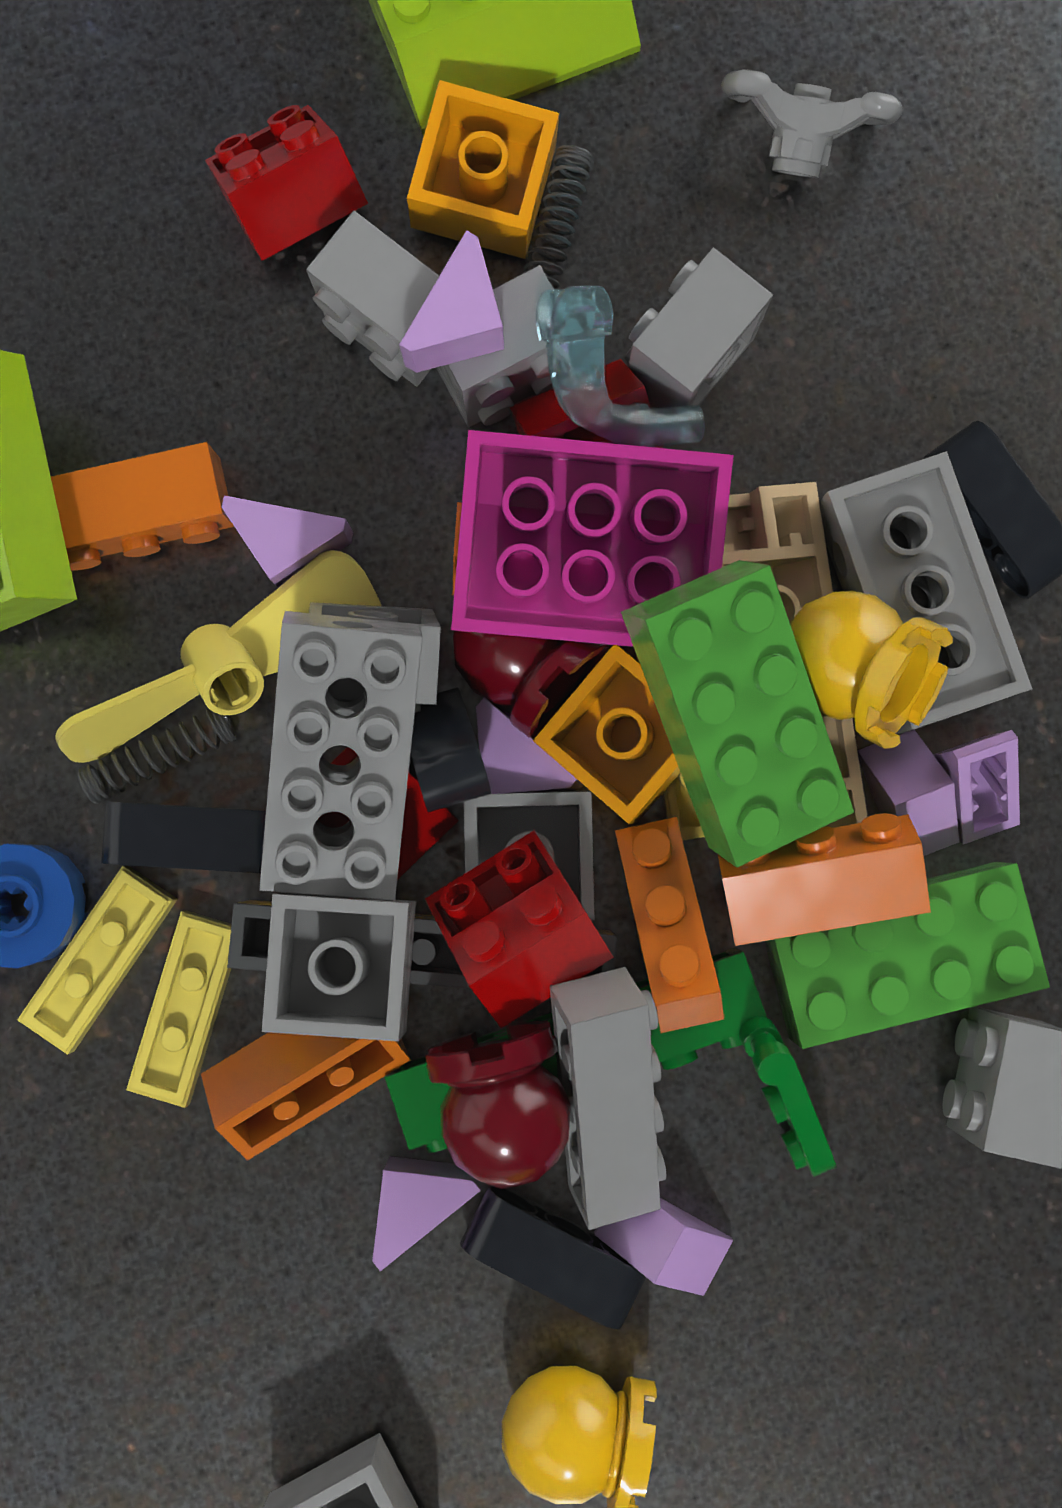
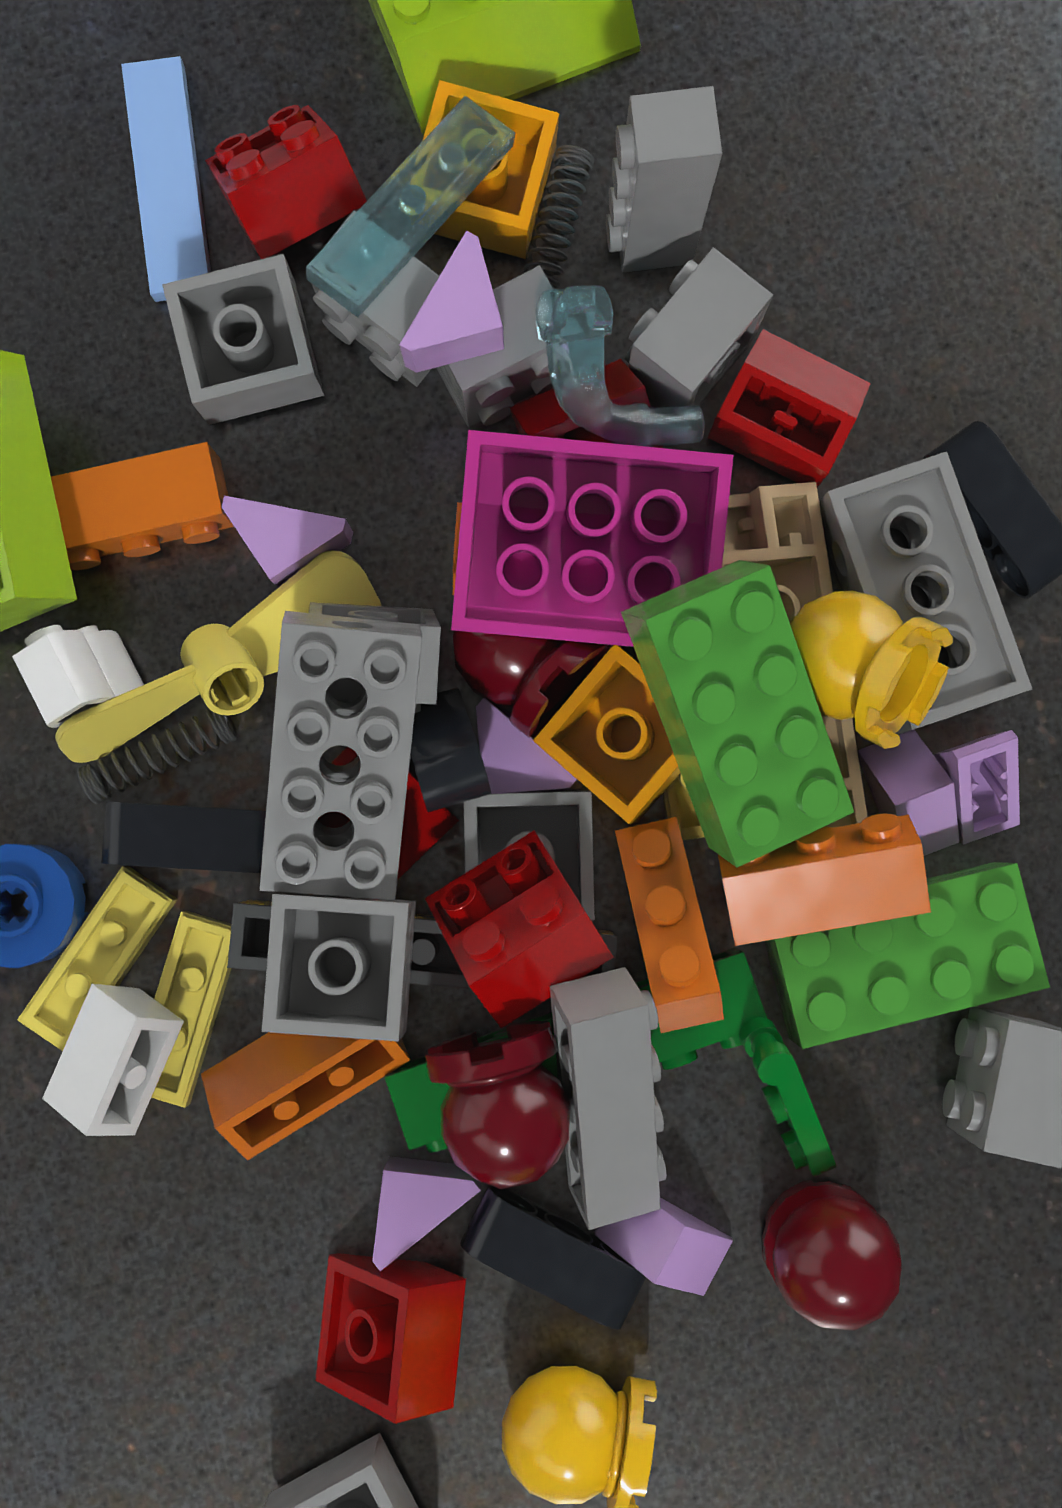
(74, 670): none -> white brick
(112, 1060): none -> white brick
(166, 172): none -> light blue tile
(243, 339): none -> light grey brick
(391, 1335): none -> red slope
(410, 206): none -> clear light blue tile
(663, 177): none -> light grey brick
(789, 410): none -> red slope
(807, 119): light grey piece -> none
(831, 1255): none -> dark red tile

